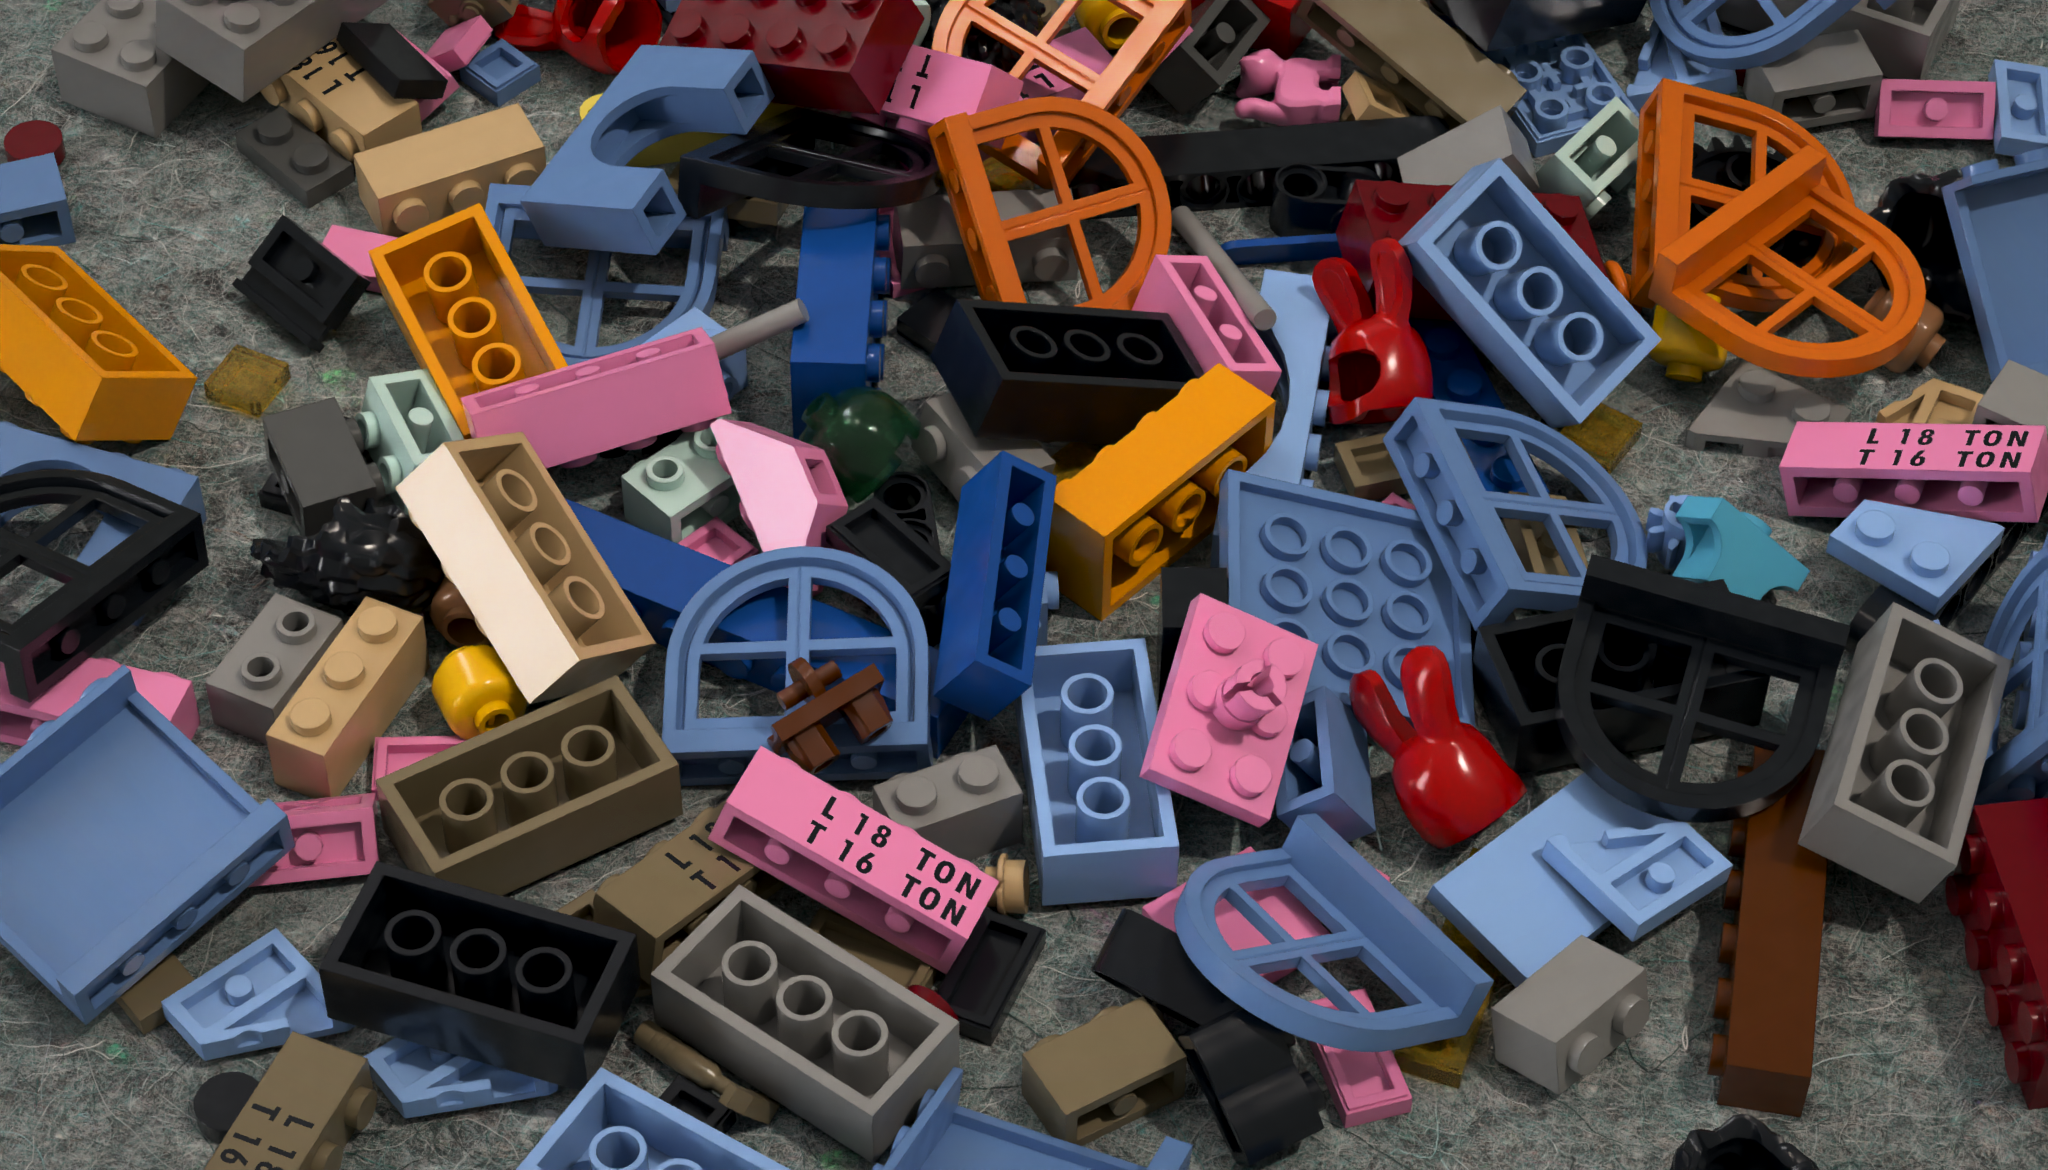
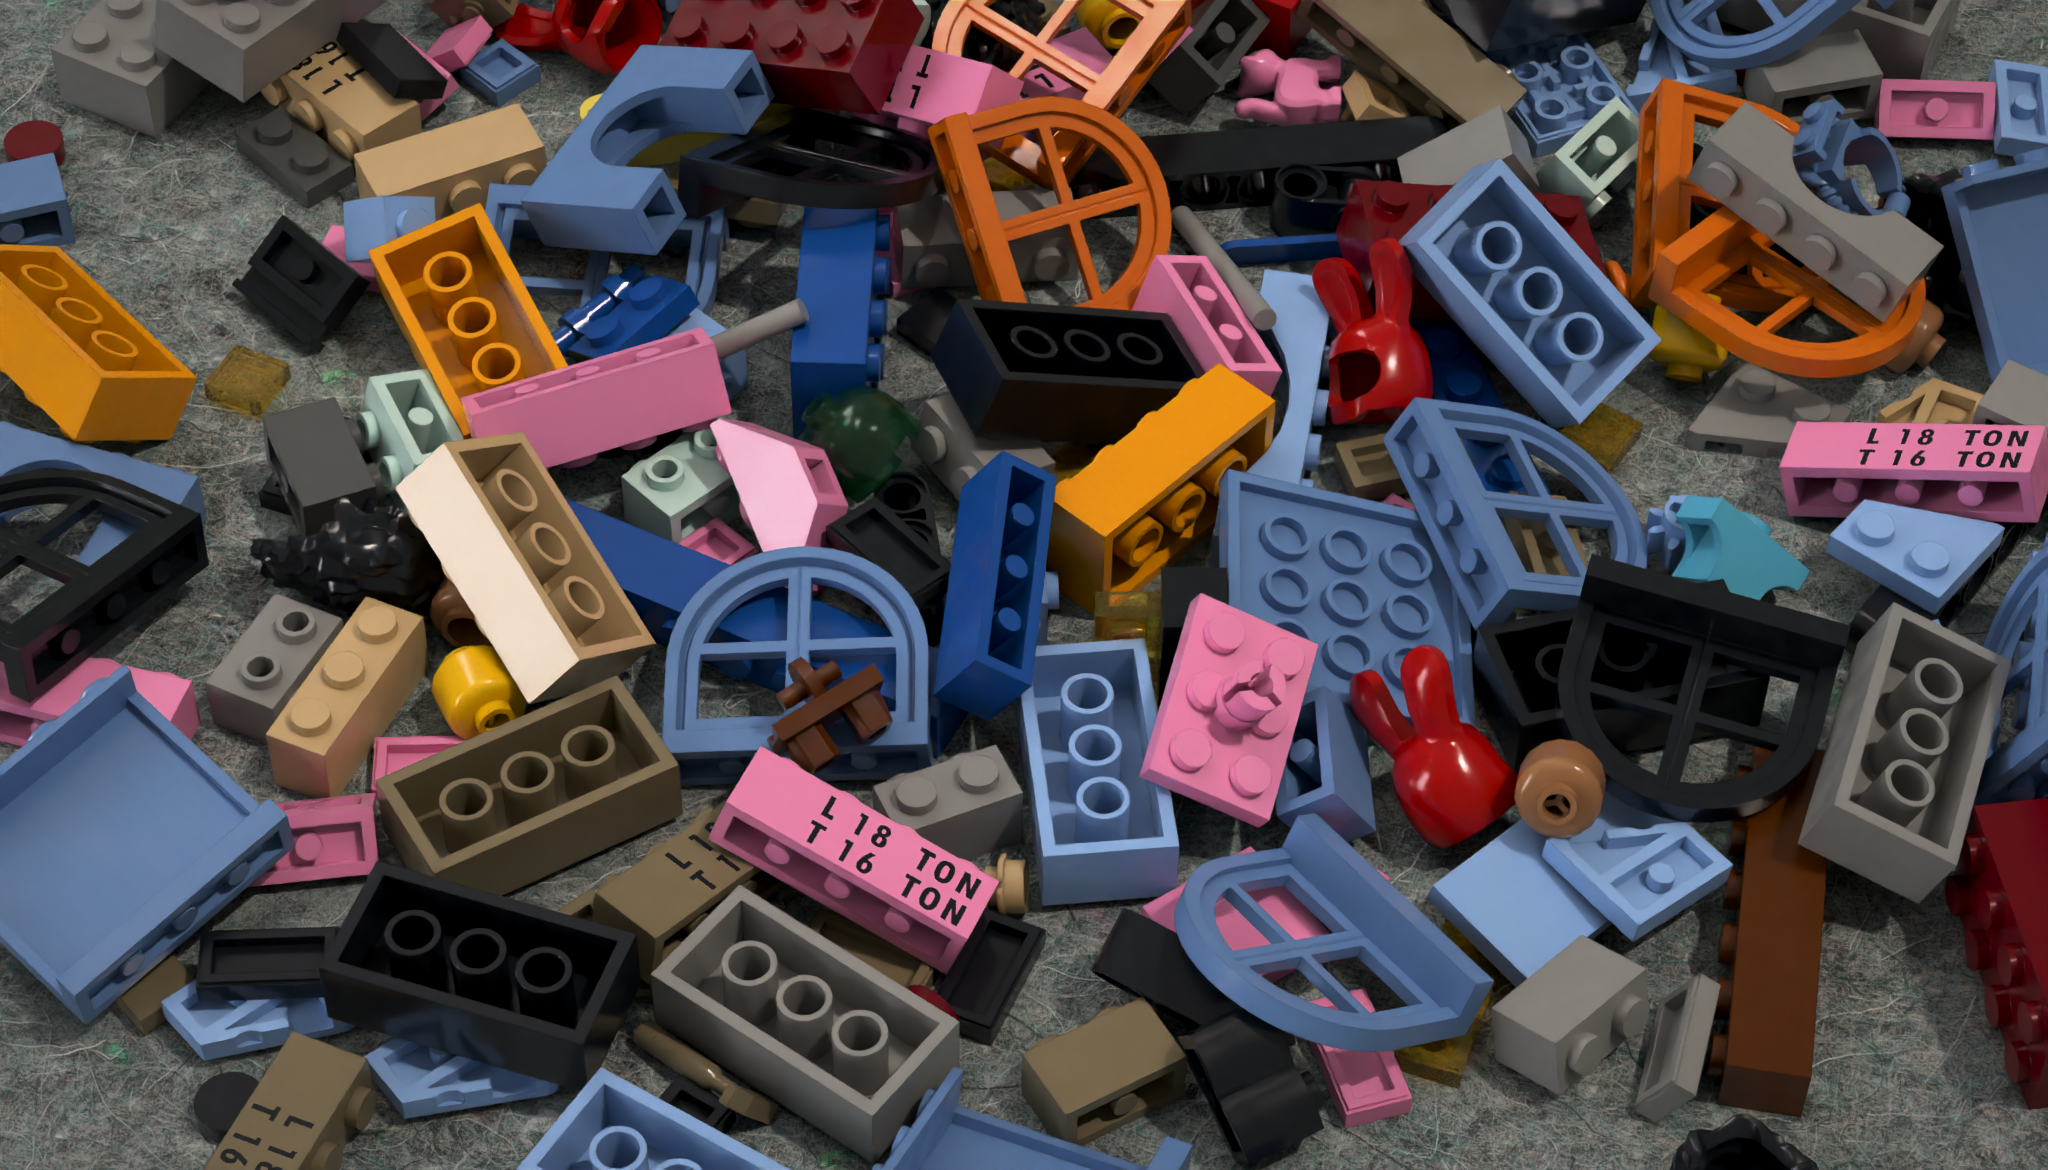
(262, 963): none -> black tile
(381, 220): none -> light blue brick
(624, 314): none -> blue plate
(1127, 617): none -> clear yellow plate
(1560, 788): none -> medium nougat head
(1677, 1048): none -> light grey tile
(1830, 144): none -> medium blue piece
(1865, 257): none -> light grey arch

